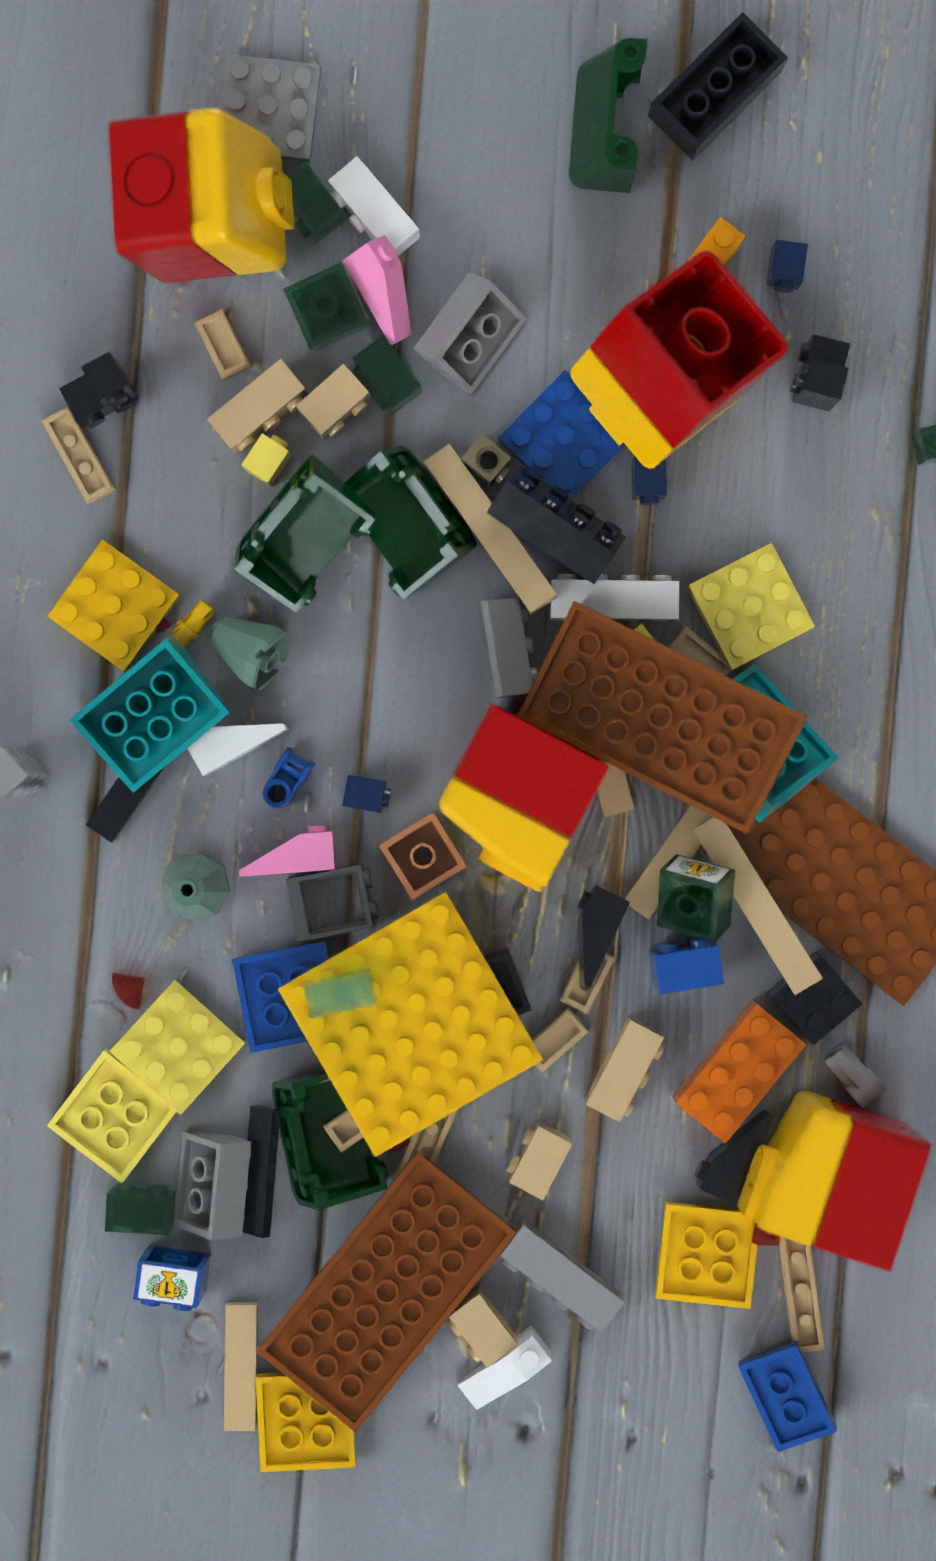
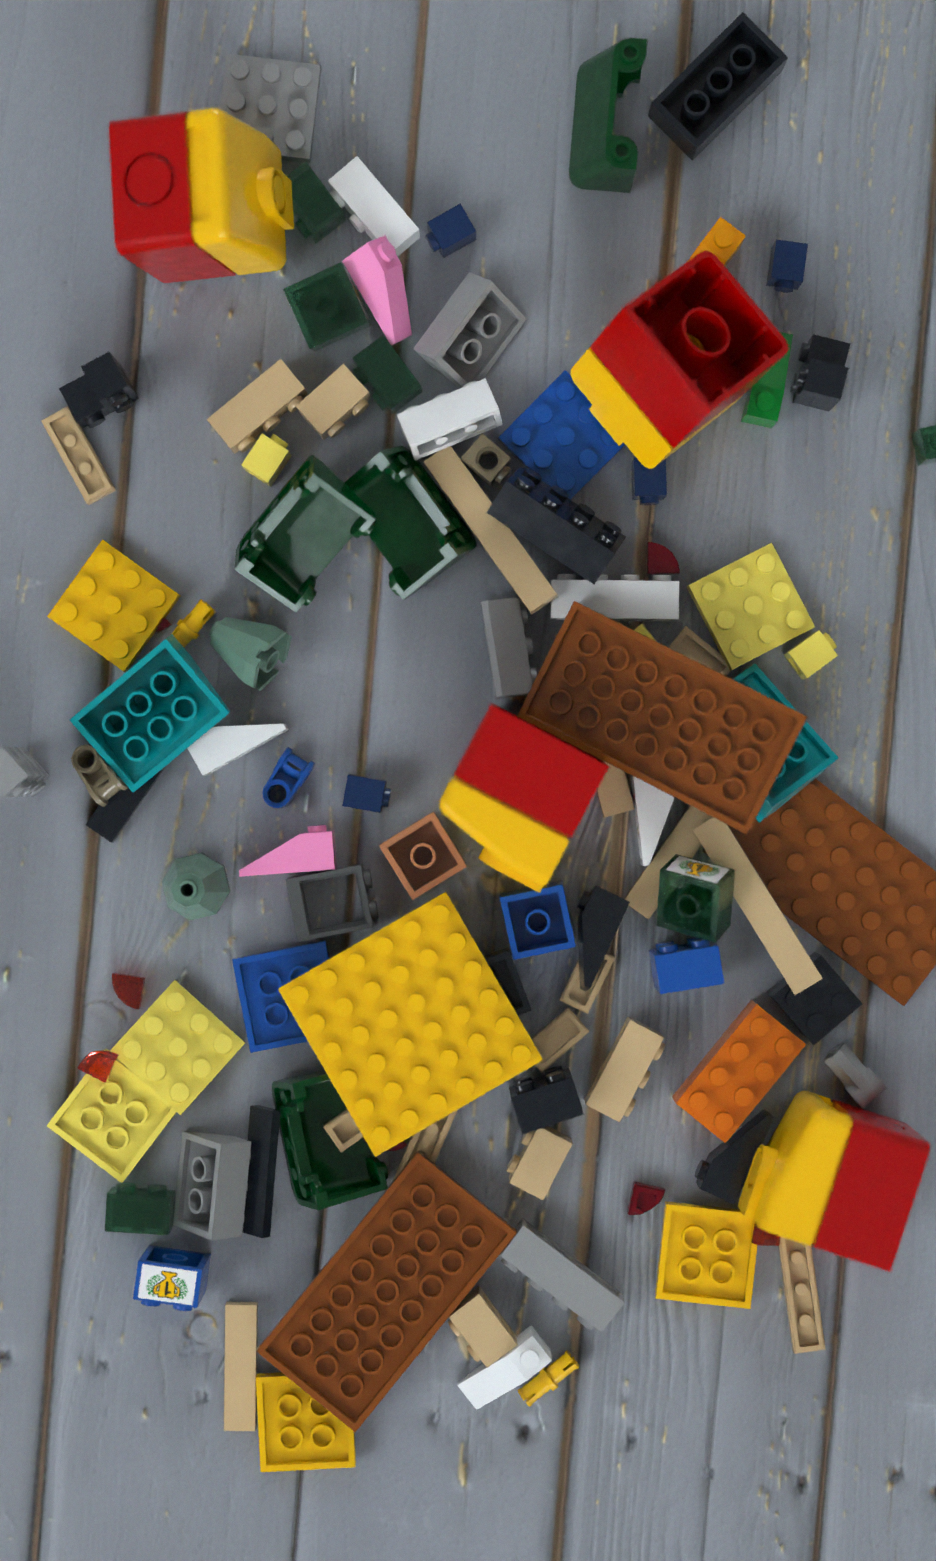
(99, 778): none -> dark tan piece
(99, 1064): none -> clear red tile
(222, 344): tan tile -> none
(340, 993): clear light blue brick -> none
(450, 231): none -> dark blue brick
(450, 419): none -> white brick
(537, 920): none -> blue brick
(545, 1099): none -> black brick
(548, 1378): none -> yellow pin
(644, 1198): none -> dark red tile
(650, 816): none -> white slope
(661, 560): none -> dark red tile
(766, 395): none -> green slope
(787, 1396): blue plate -> none
(811, 654): none -> light yellow brick

